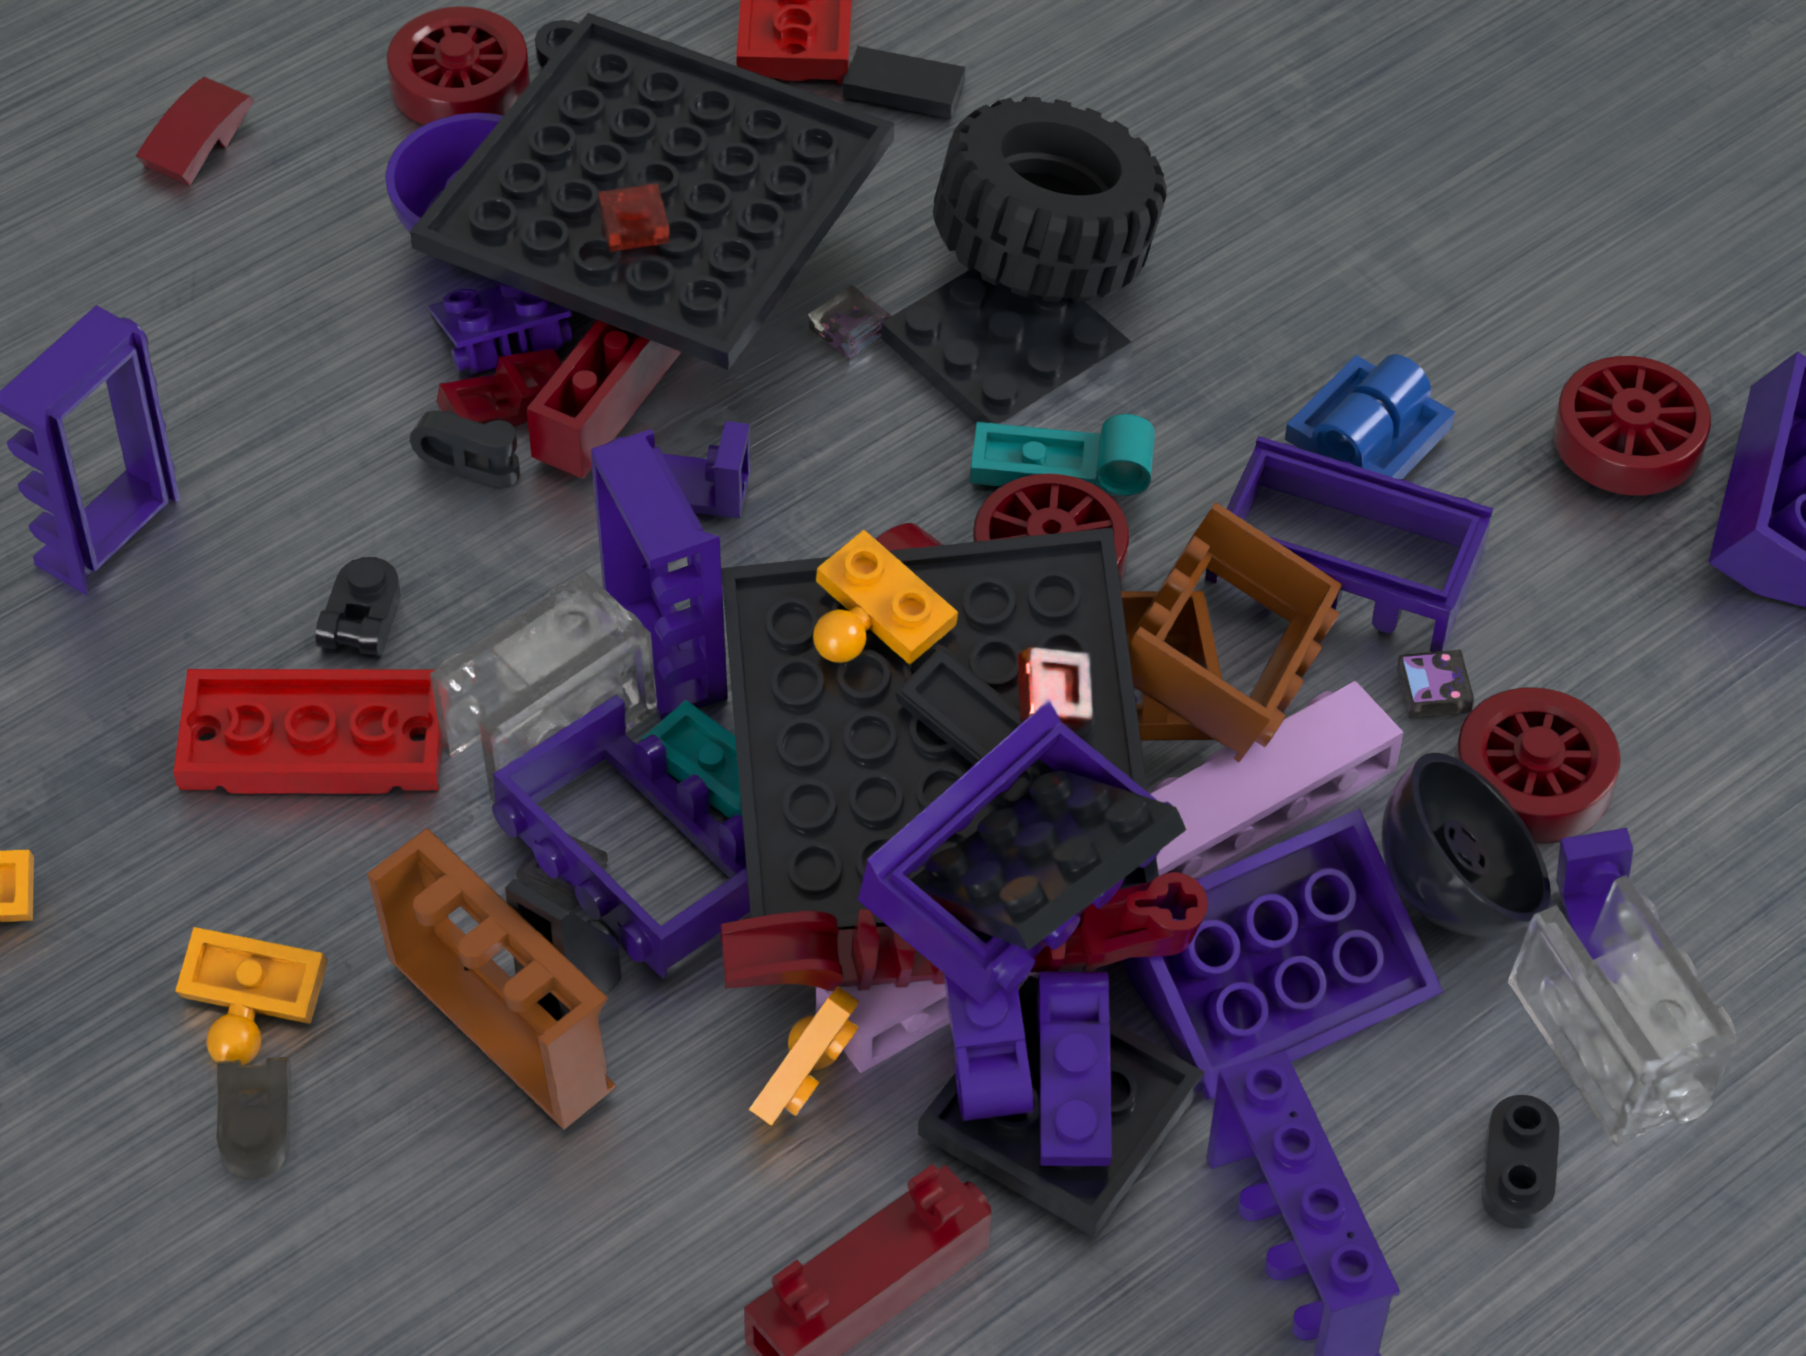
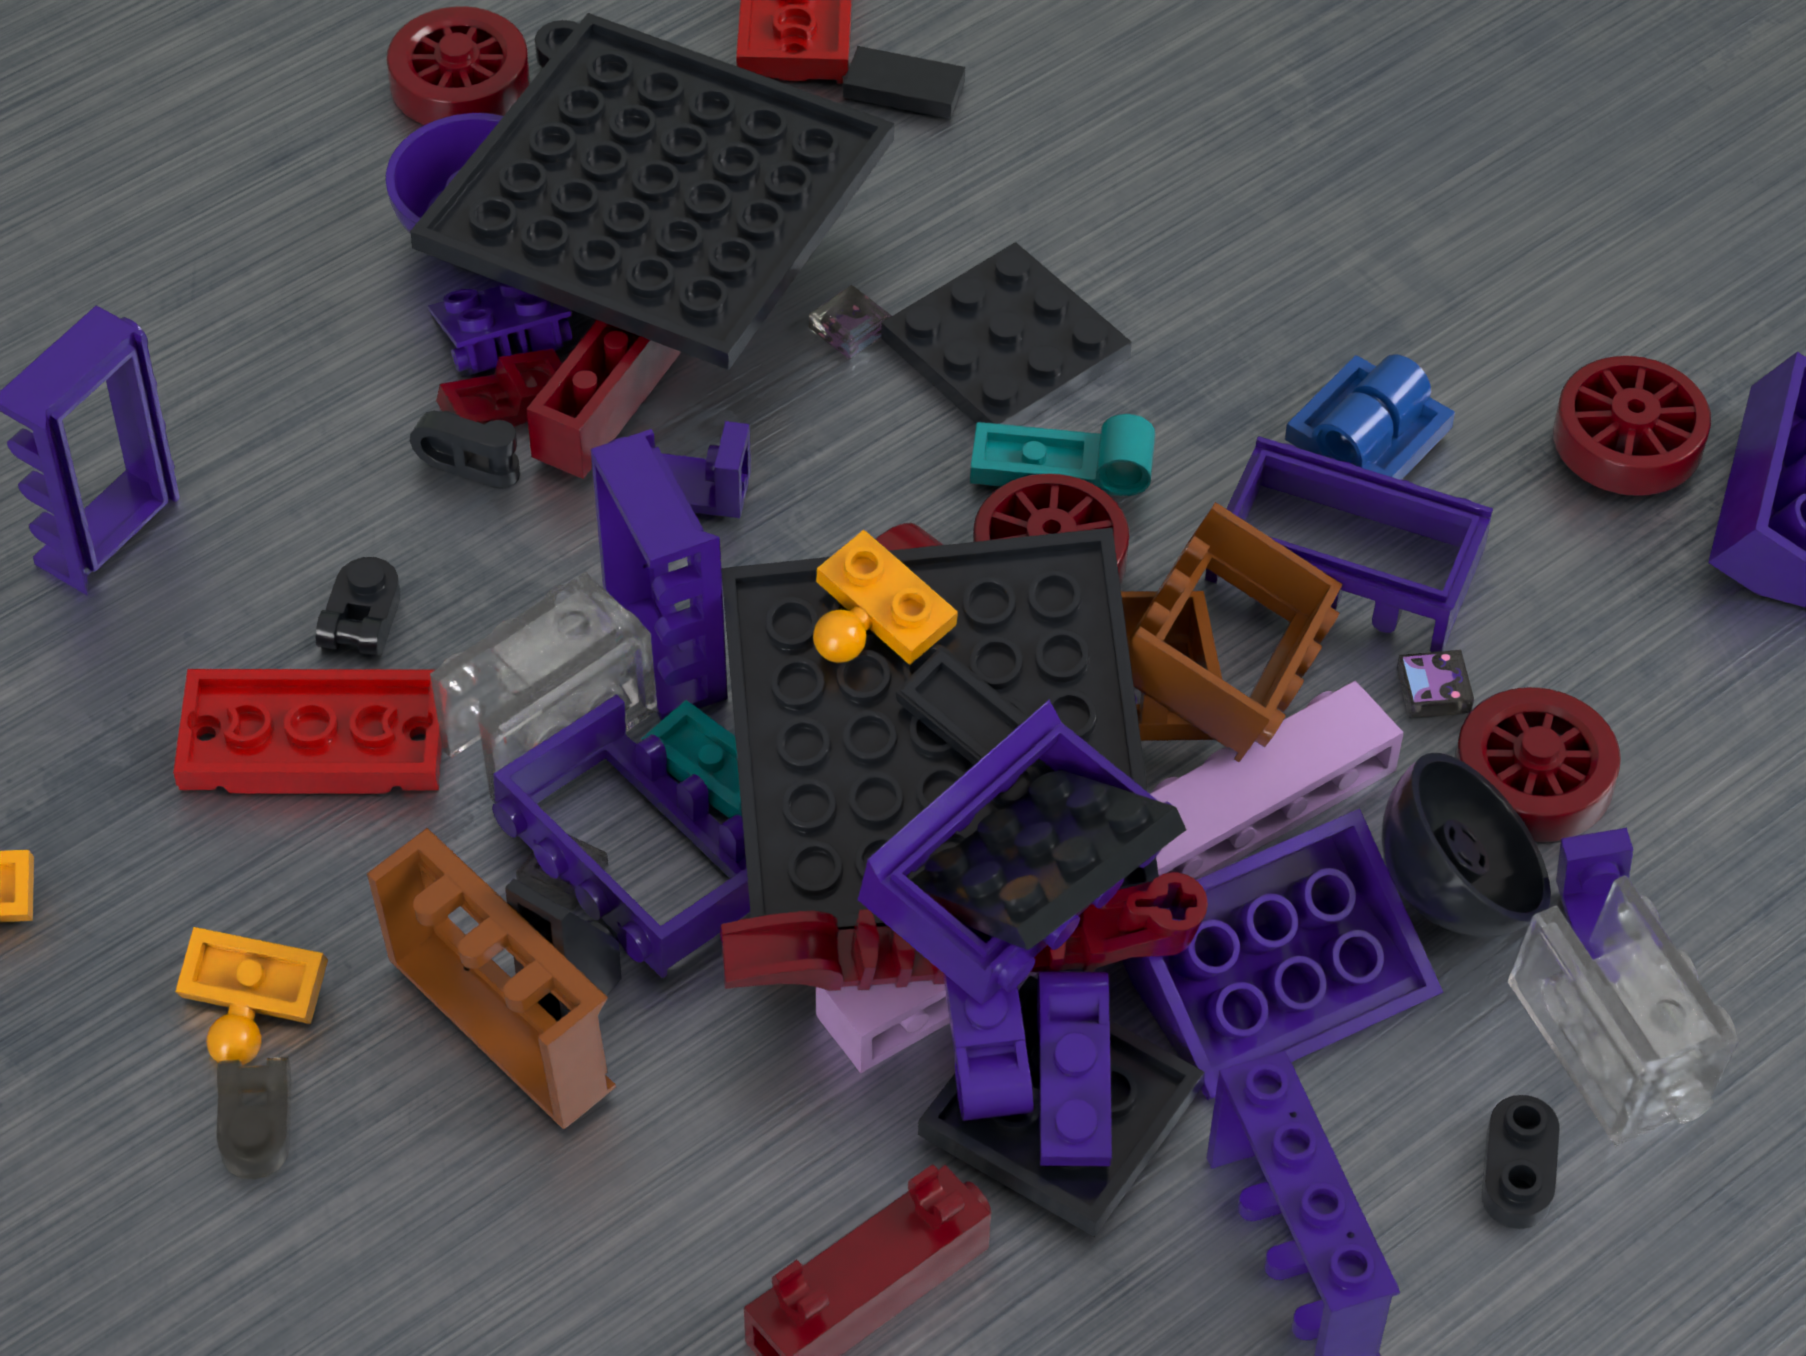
(191, 127): dark red slope -> none
(633, 217): clear red plate -> none
(812, 1045): light orange plate -> none
(1049, 199): black tyre -> none
(1055, 677): clear red plate -> none

